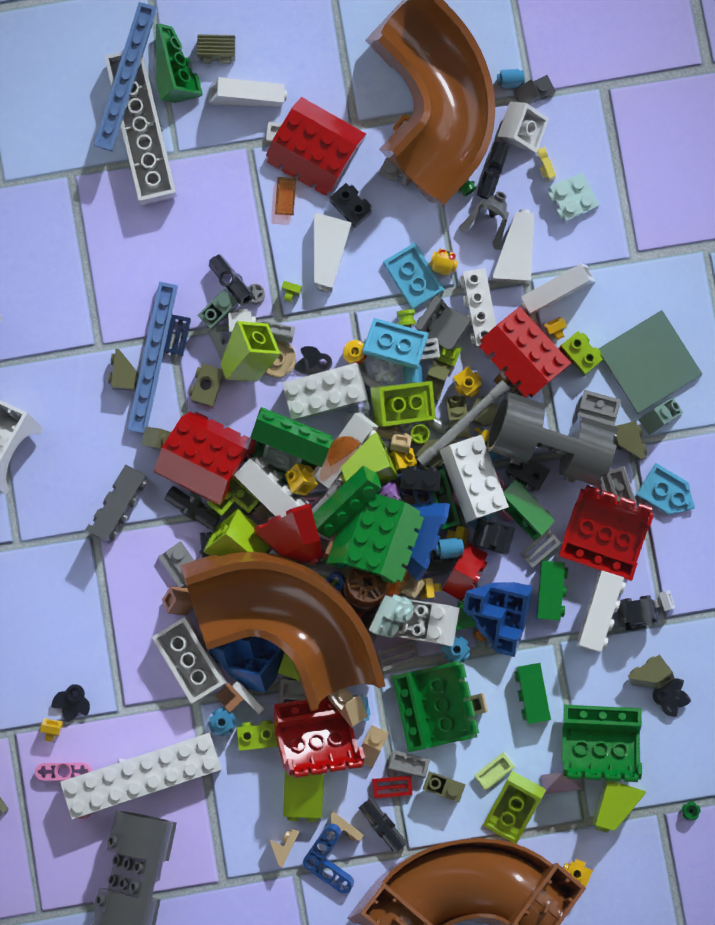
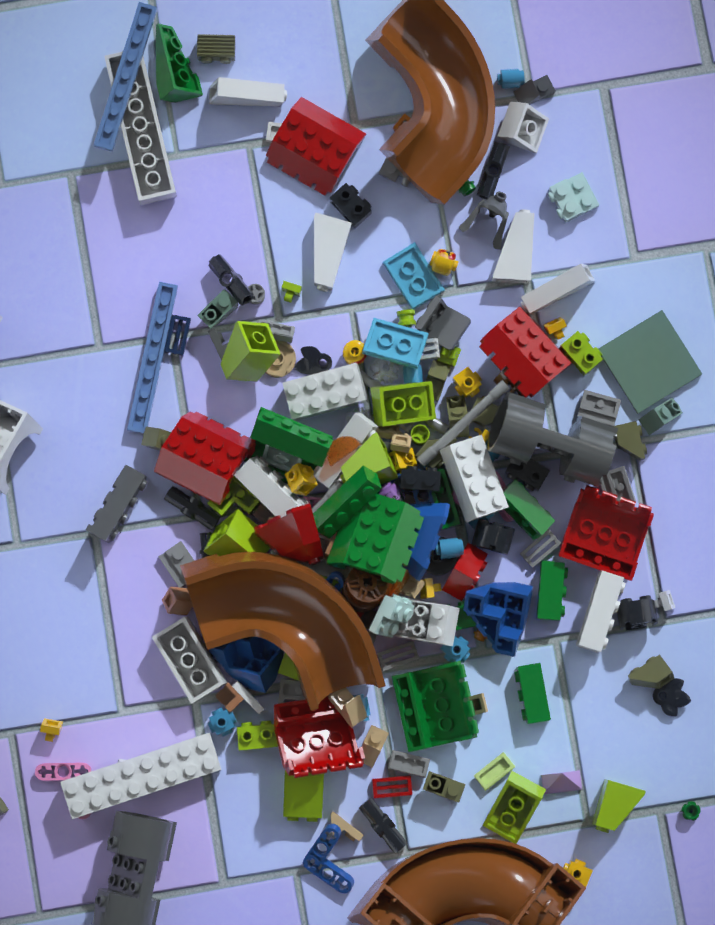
(71, 706): black plate -> none
(124, 374): olive slope -> none
(206, 397): olive brick -> none
(240, 315): white brick -> none
(282, 851): tan slope -> none
(285, 196): clear orange tile -> none
(461, 533): yellow tile -> none
(478, 303): white brick -> none
(547, 170): light yellow plate -> none
(601, 743): green slope -> none
(666, 491): medium azure tile -> none

